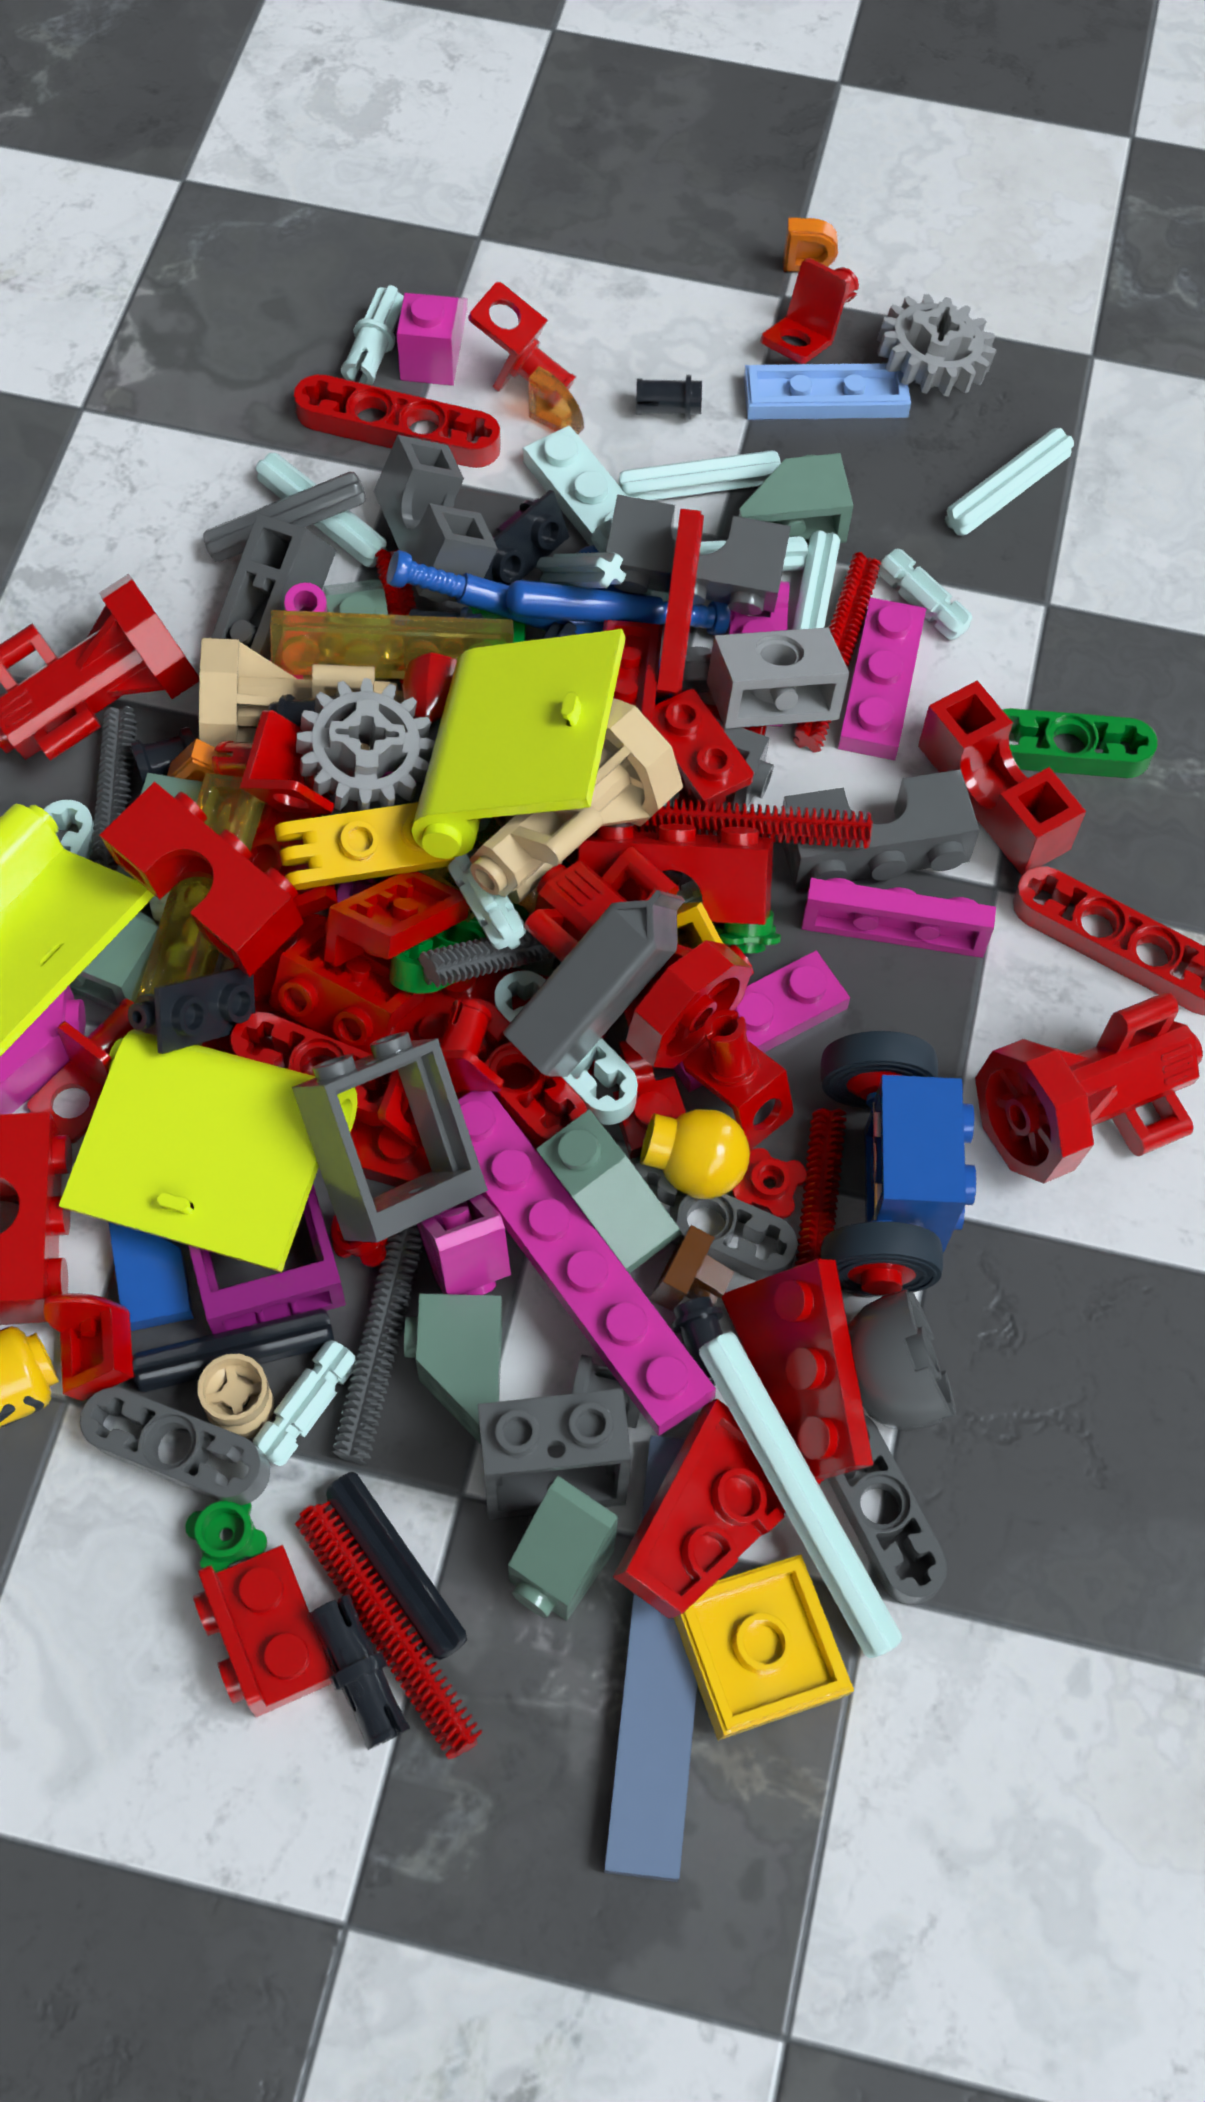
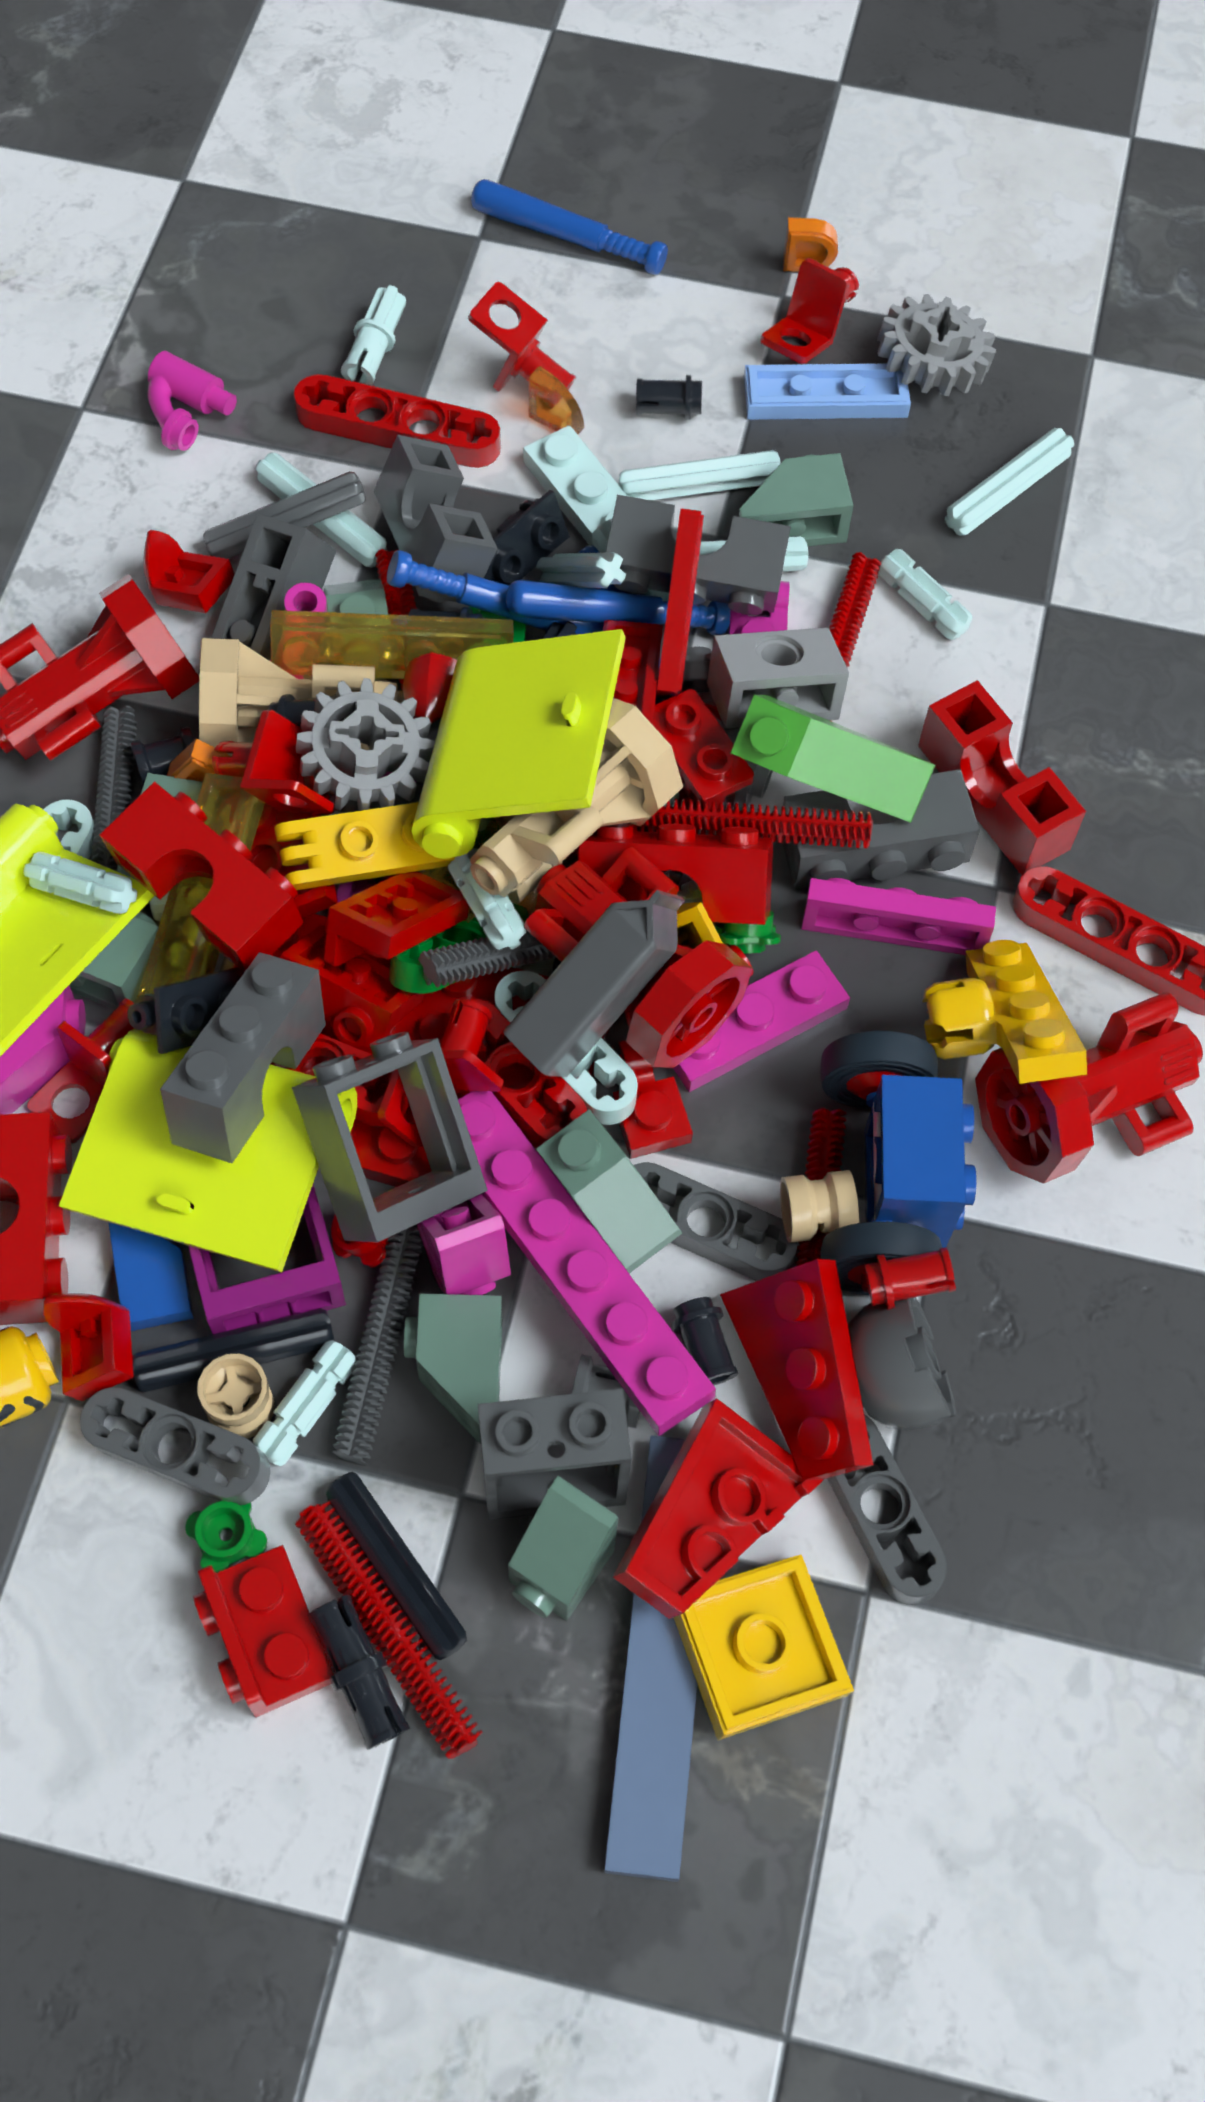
(80, 882): none -> light aqua axle
(181, 577): none -> red plate
(193, 386): none -> dark pink plant
(218, 1085): none -> dark grey arch
(430, 337): dark pink slope -> none
(555, 221): none -> blue piece
(691, 1272): reddish brown tile -> none
(699, 1152): yellow piece -> none
(741, 1075): red bracket -> none
(772, 1200): red plate -> none
(800, 1495): light aqua axle -> none
(817, 581): light aqua axle -> none
(817, 1204): none -> tan wheel
(832, 757): none -> slope
(882, 679): dark pink plate -> none
(909, 1277): none -> red pin
(1005, 1005): none -> yellow plate
(1089, 729): green beam -> none

